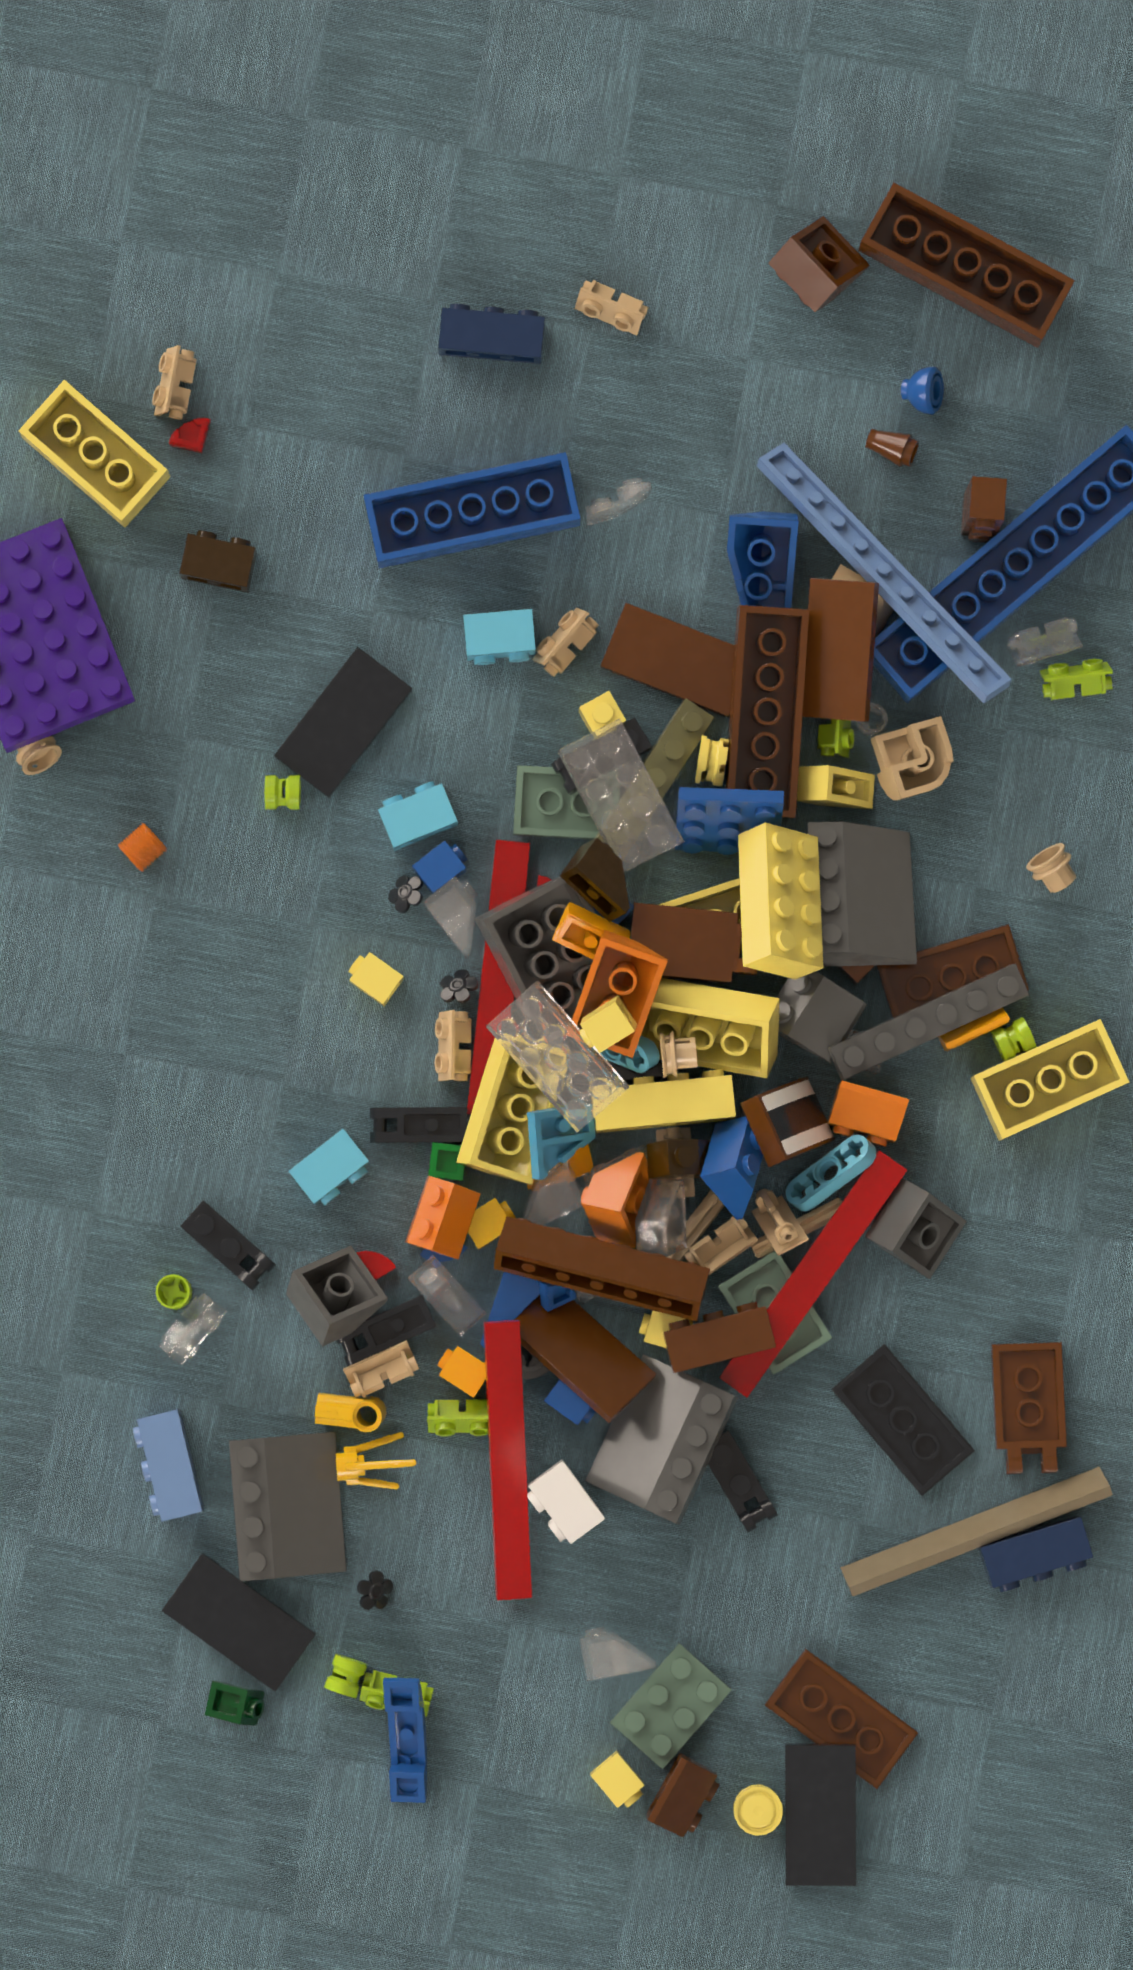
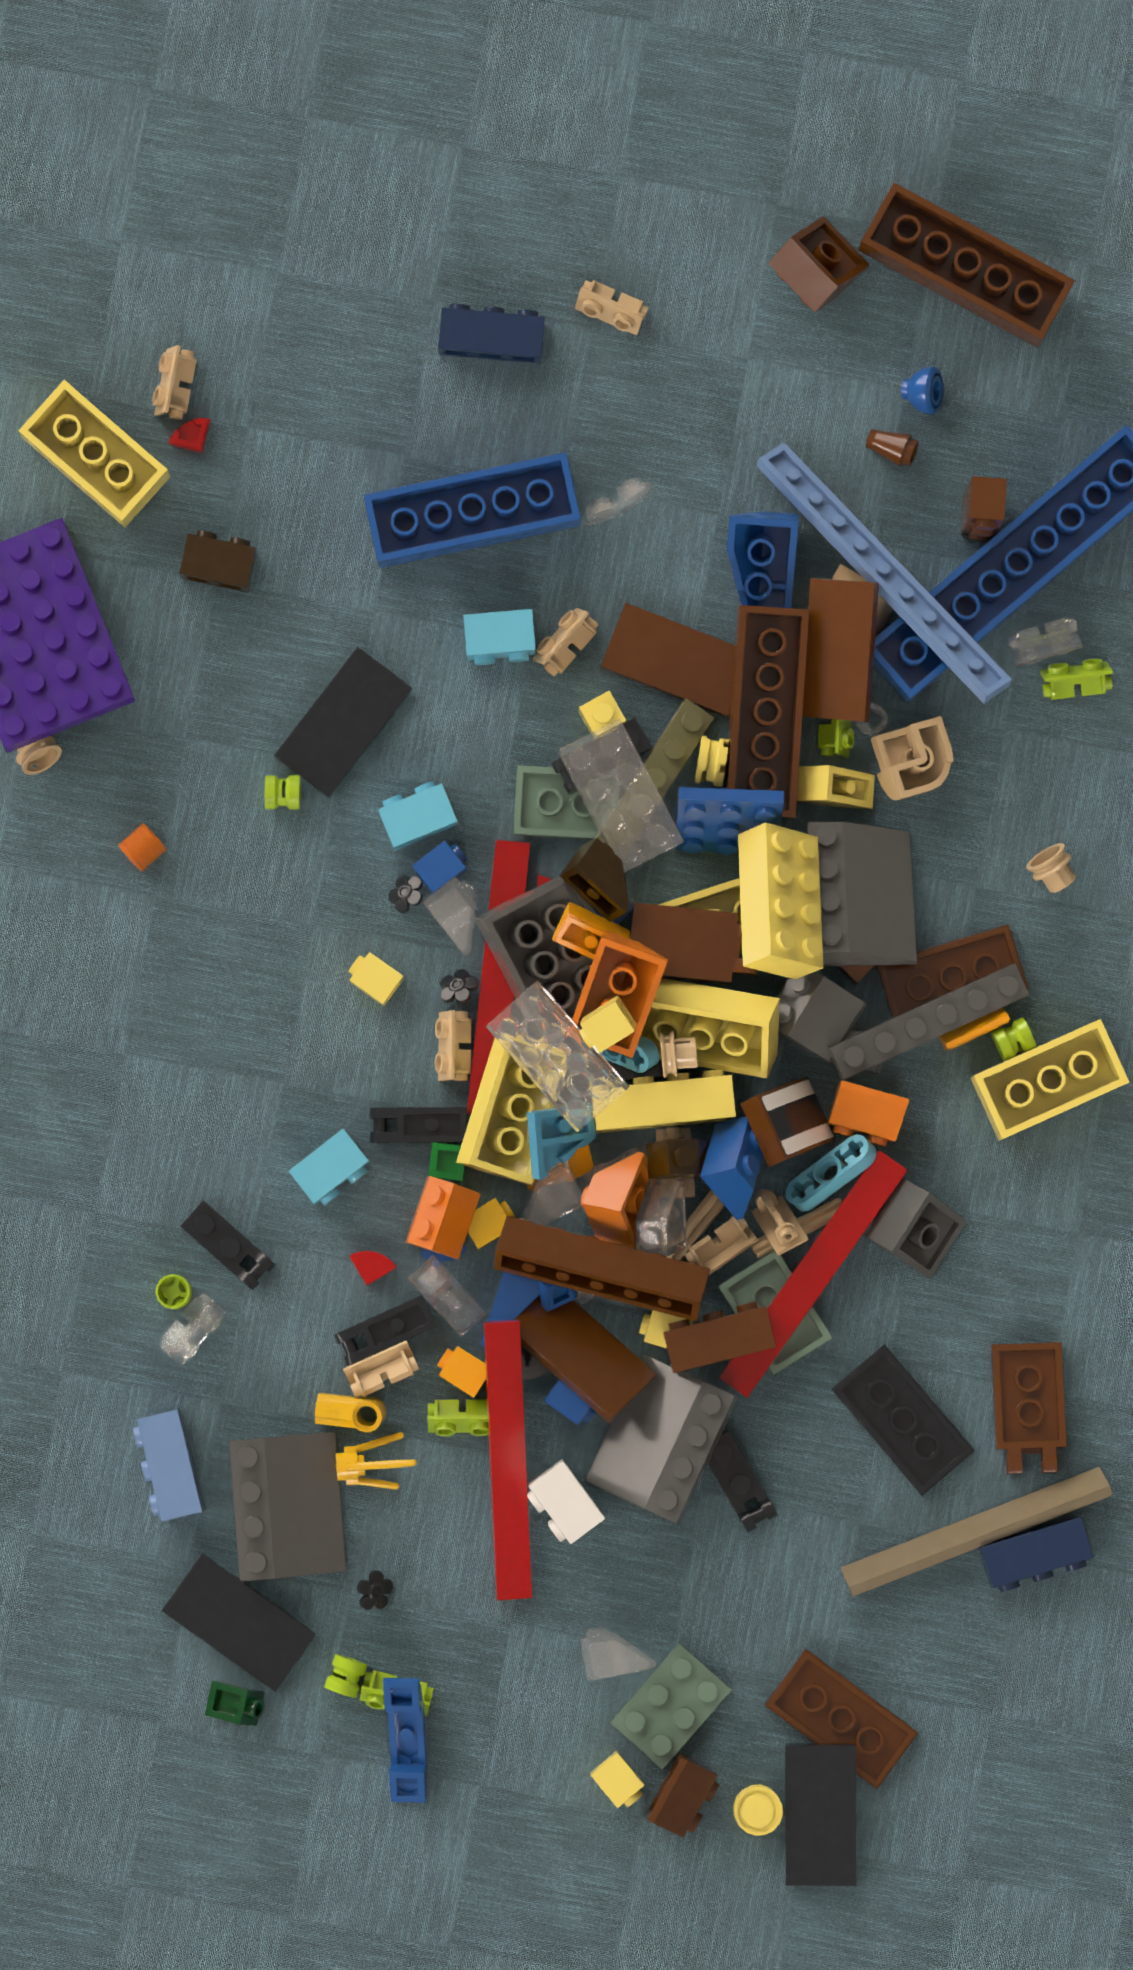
(335, 1295): dark grey slope -> none

